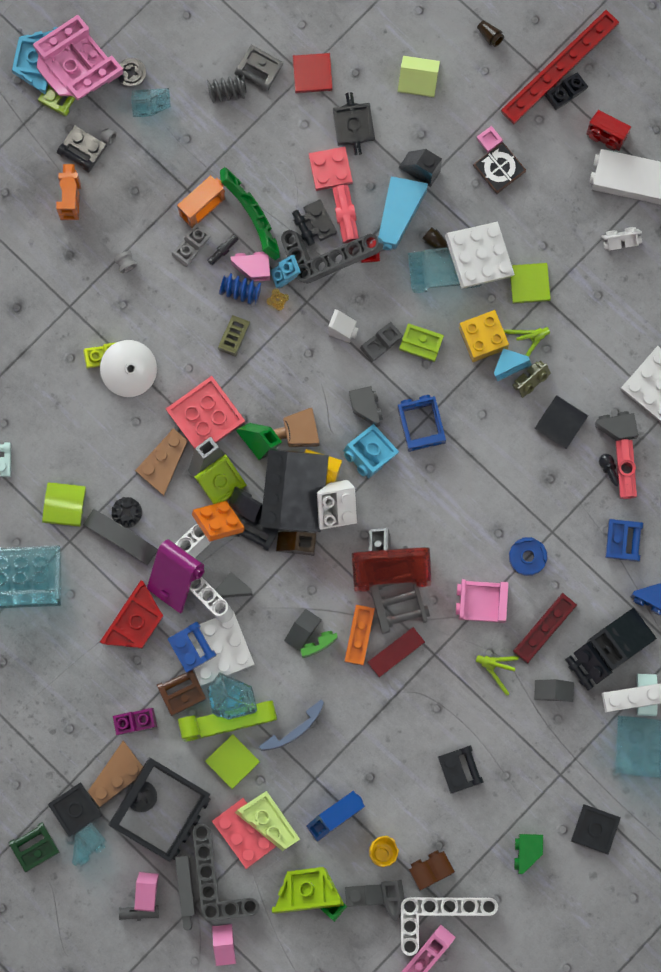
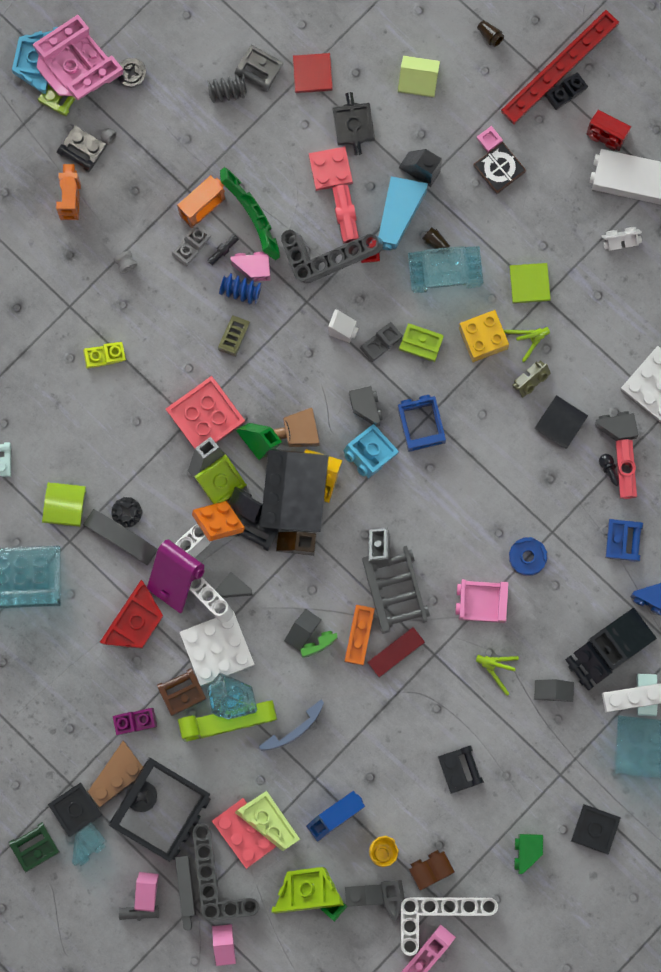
(115, 373): white dish -> none
(149, 101): clear light blue slope -> none
(162, 461): medium nougat wing -> none
(186, 651): blue plate -> none
(232, 761): lime tile -> none
(279, 305): clear yellow plate -> none
(285, 272): medium azure slope -> none
(319, 220): black plate -> none
(336, 505): white slope -> none
(391, 567): clear red windscreen -> none
(479, 255): white plate -> none
(510, 363): medium azure slope -> none
(544, 628): dark red tile -> none

